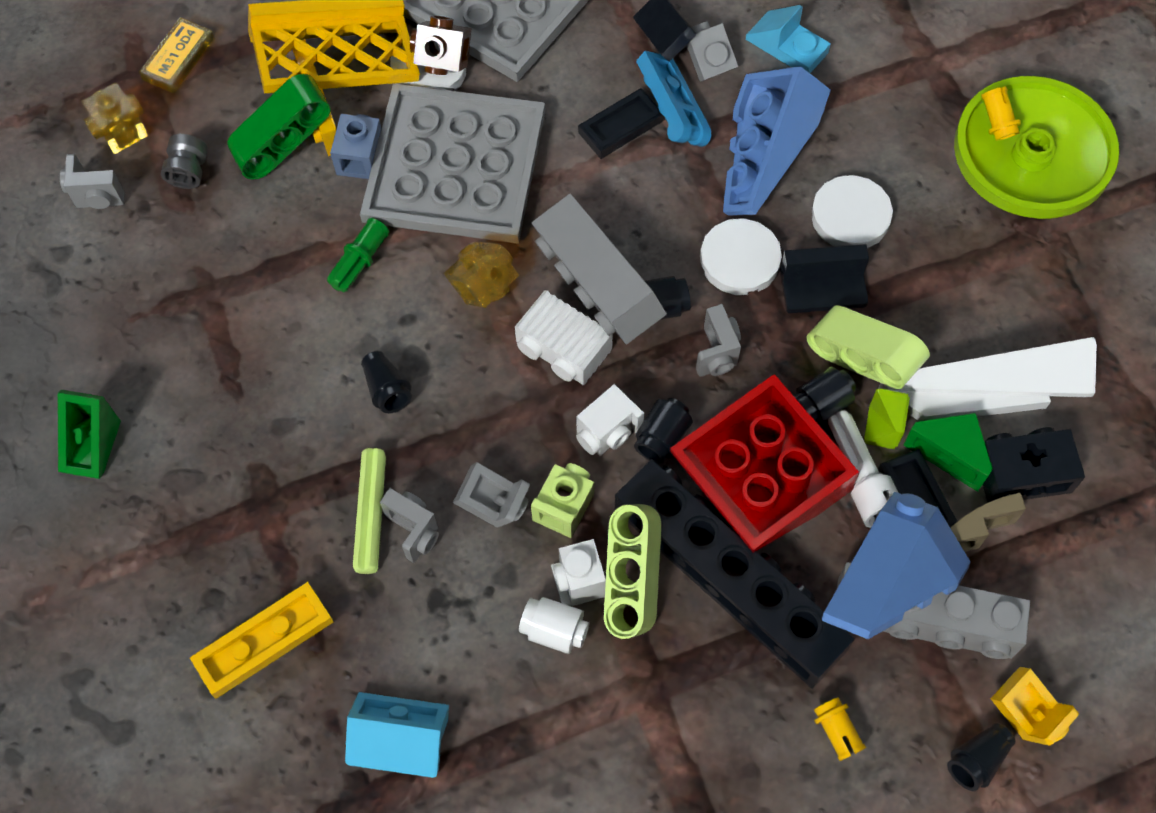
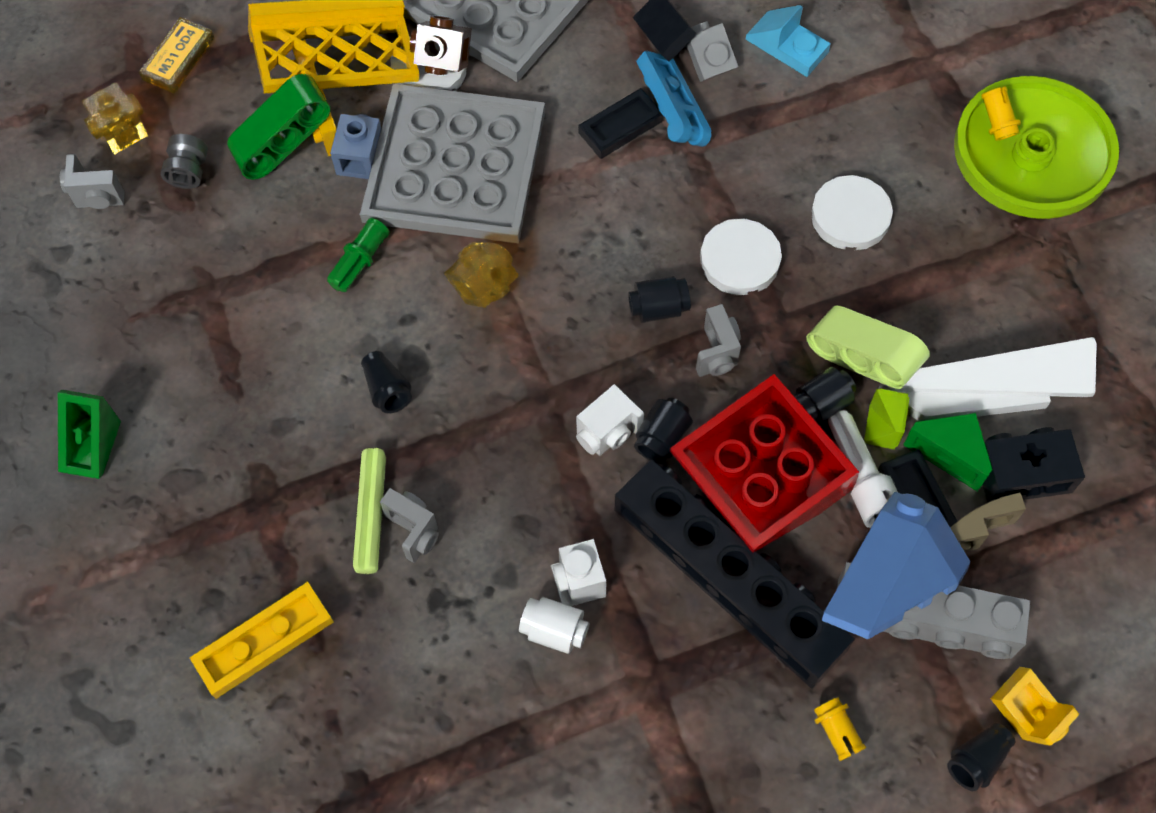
(395, 734): medium azure panel -> none
(492, 496): light grey bracket -> none
(562, 338): white brick -> none
(562, 512): yellowish green brick -> none
(598, 268): light grey brick -> none
(618, 587): yellowish green beam -> none
(774, 121): medium blue wedge -> none
(824, 278): black panel -> none

